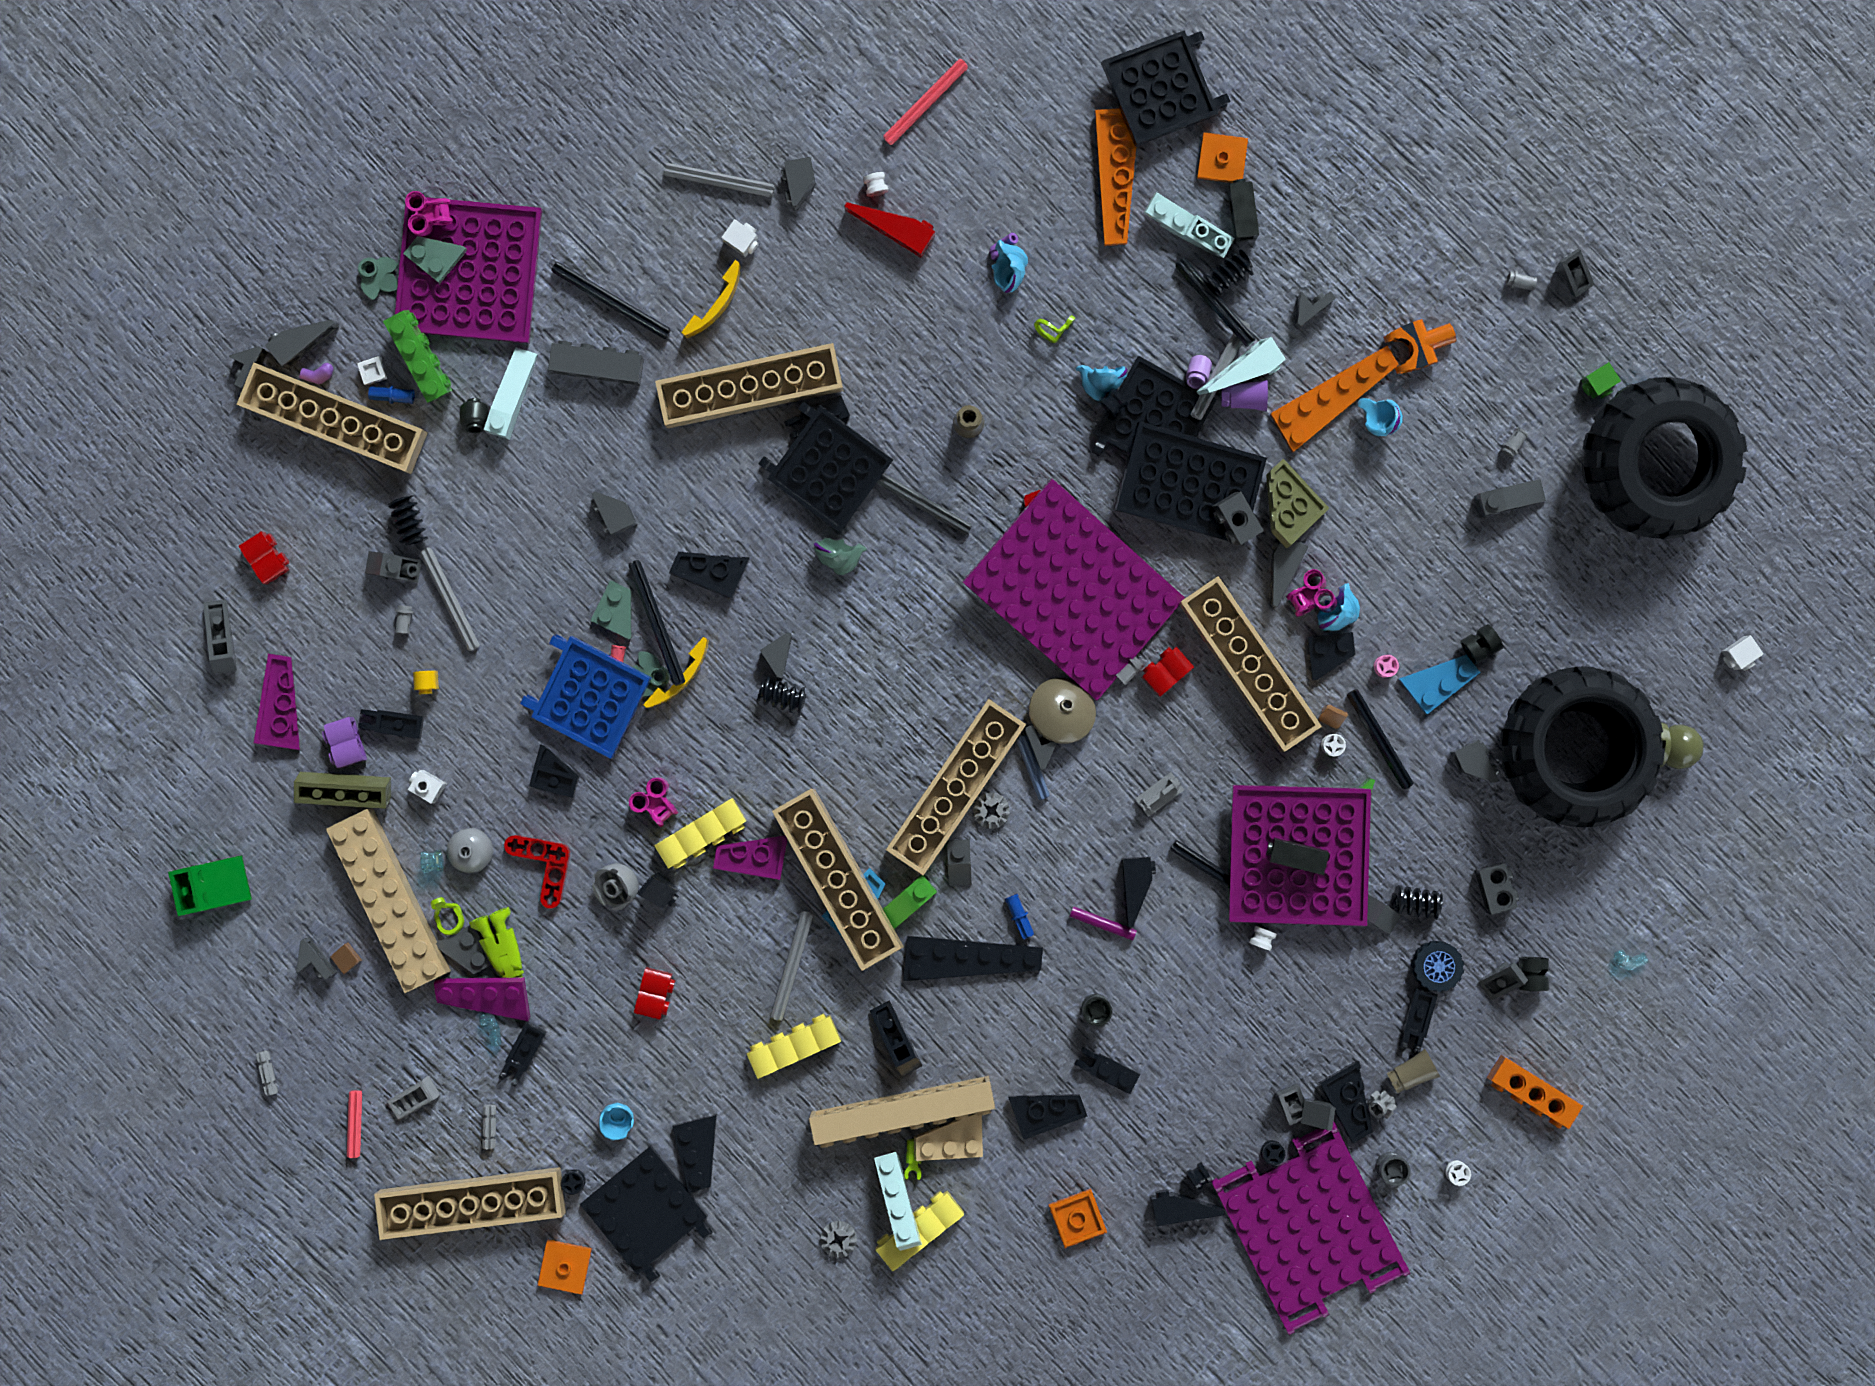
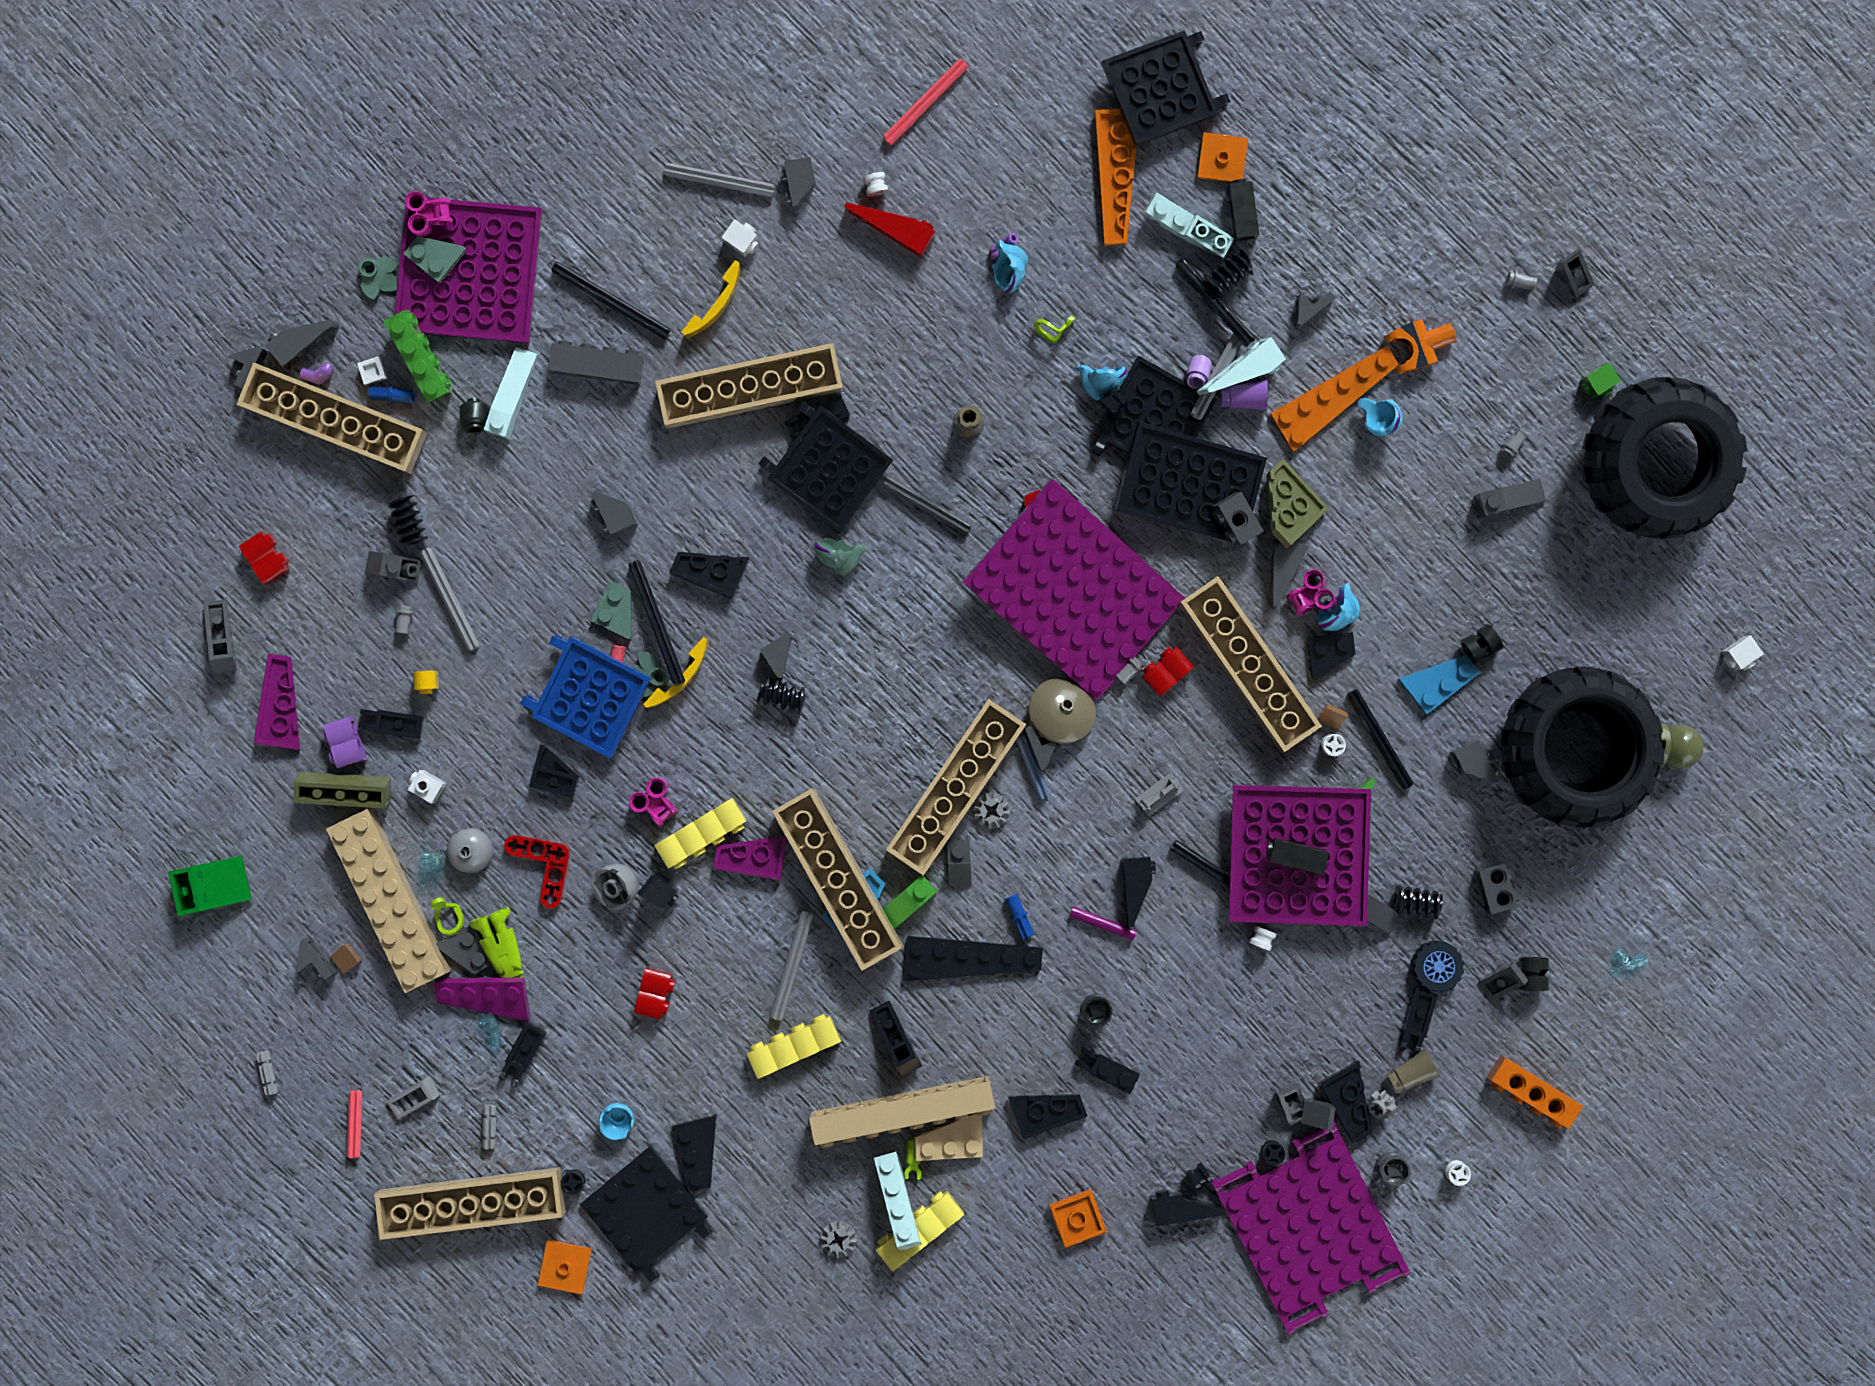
(1389, 663): bright pink wheel -> none

